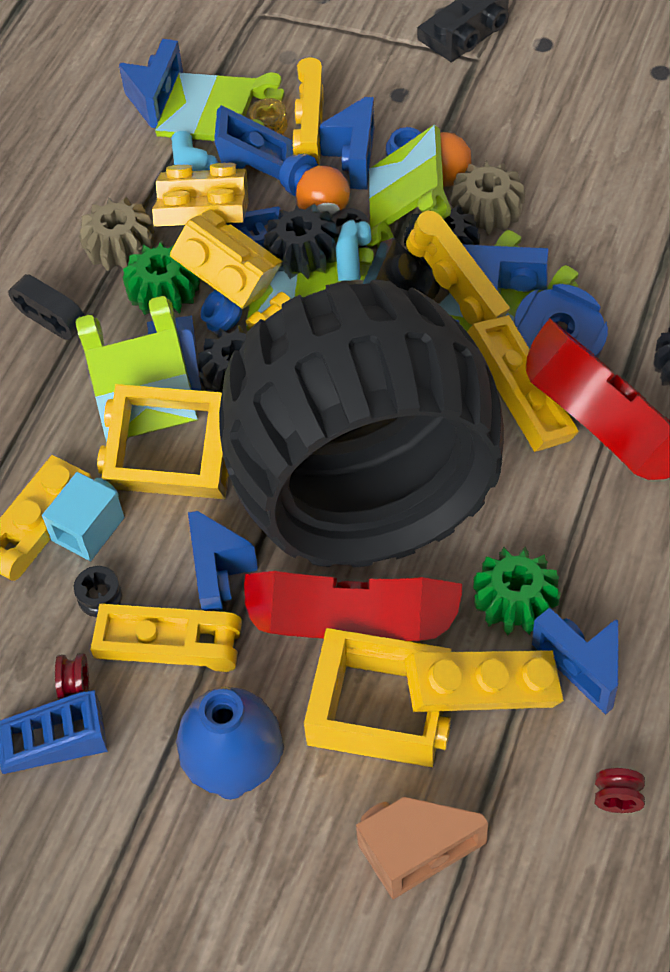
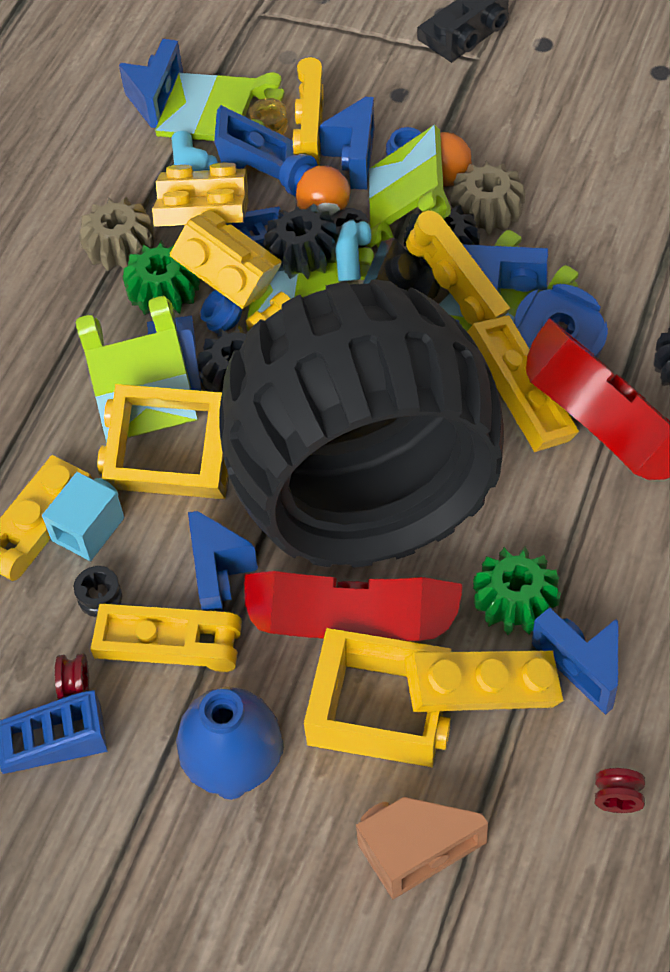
(46, 306): black beam -> none

